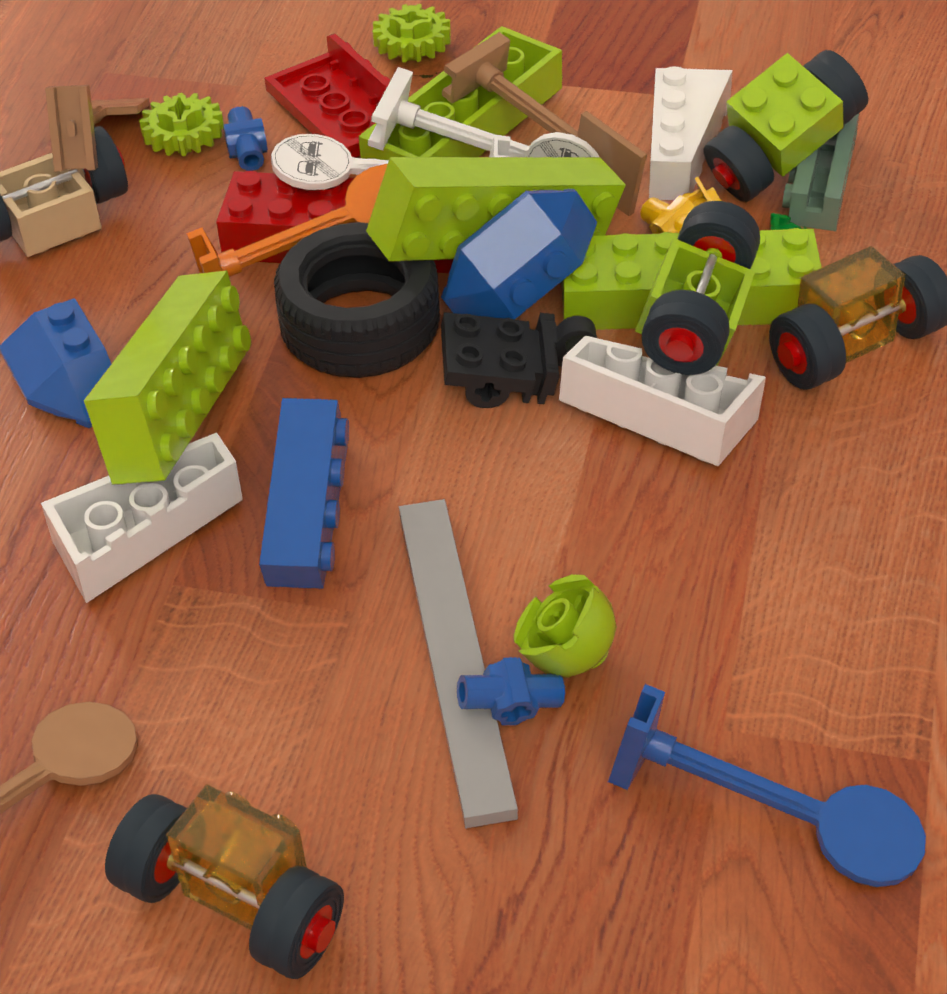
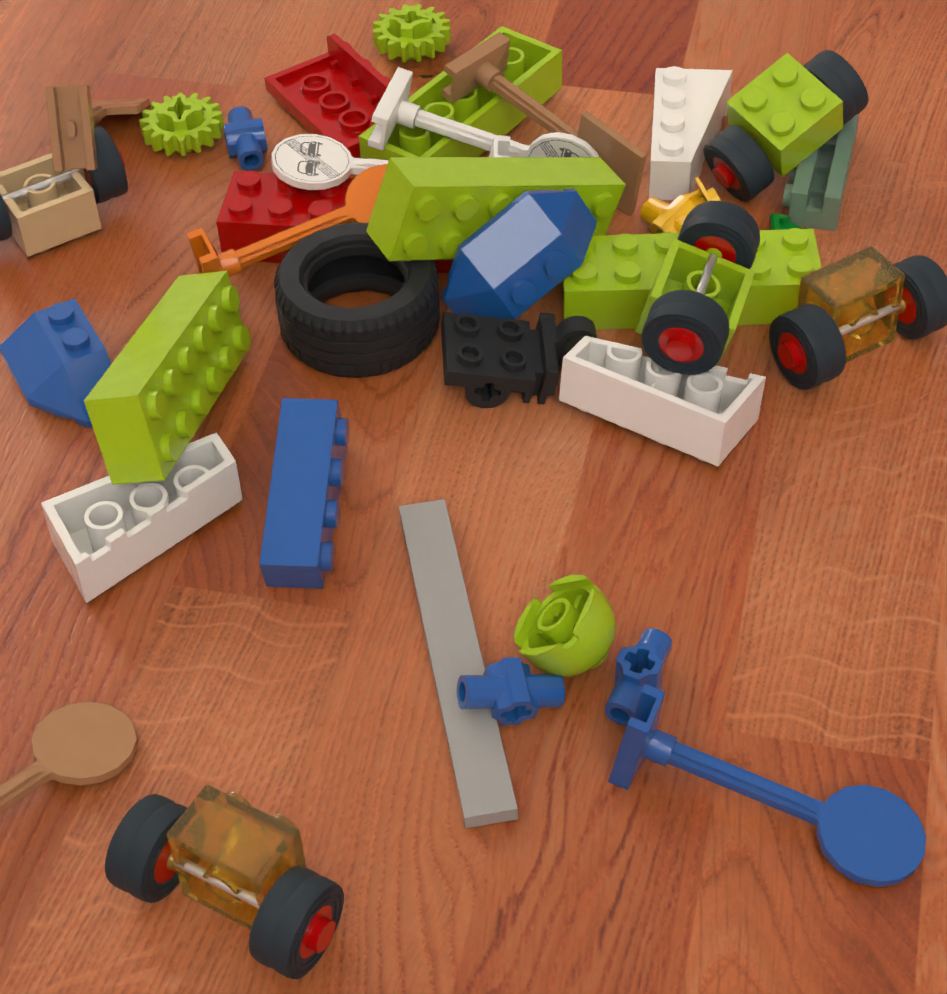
(634, 669): none -> blue axle

